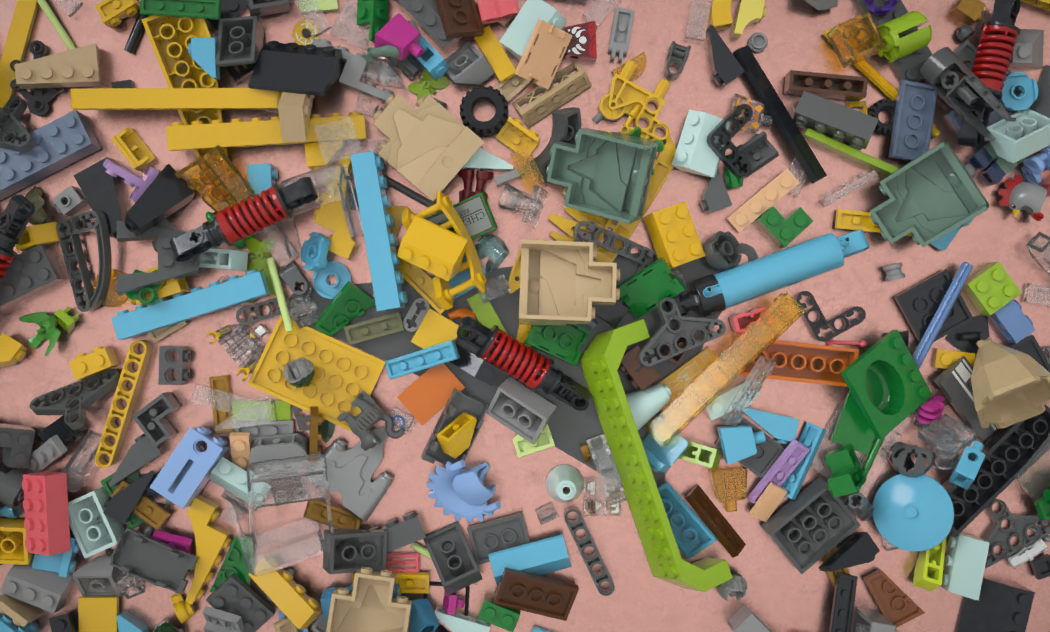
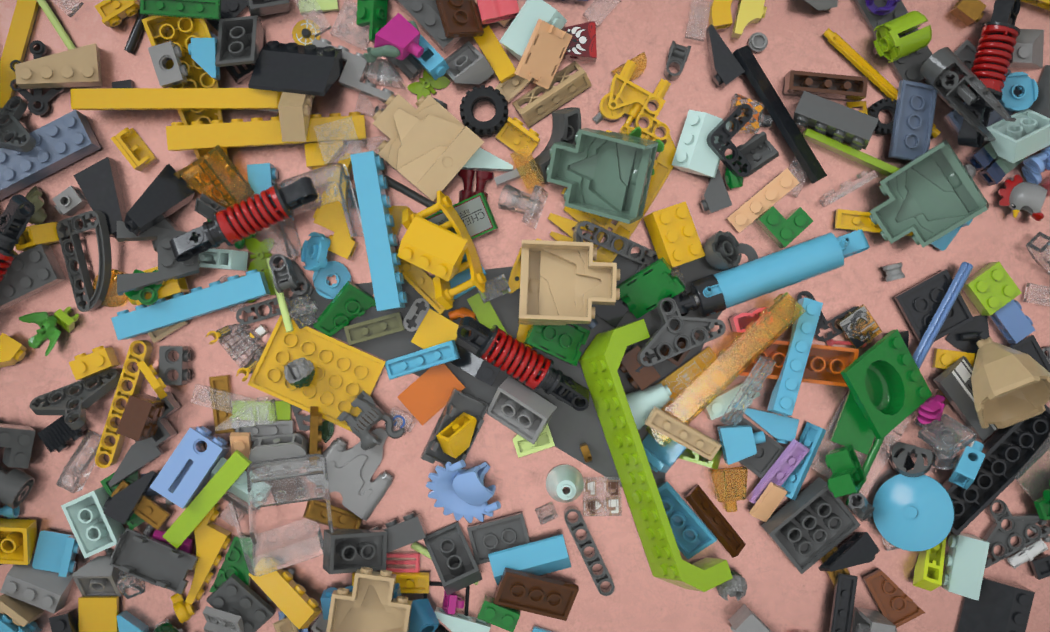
(46, 513): coral brick -> none
(47, 454): light grey plate -> none
(131, 178): lavender bracket -> none
(141, 417): none -> reddish brown brick
(150, 373): none -> yellow plate
(160, 55): none -> light grey brick
(207, 206): none -> dark grey piece
(207, 499): none -> lime tile
(284, 276): none -> dark grey piece
(493, 248): clear light blue helmet -> none
(606, 469): clear arch -> none
(621, 32): light grey hinge -> none
(682, 433): none -> tan tile
(789, 381): none -> medium azure arch
(856, 39): clear yellow brick -> none
(859, 327): none -> piece
(965, 32): dark grey hinge -> none

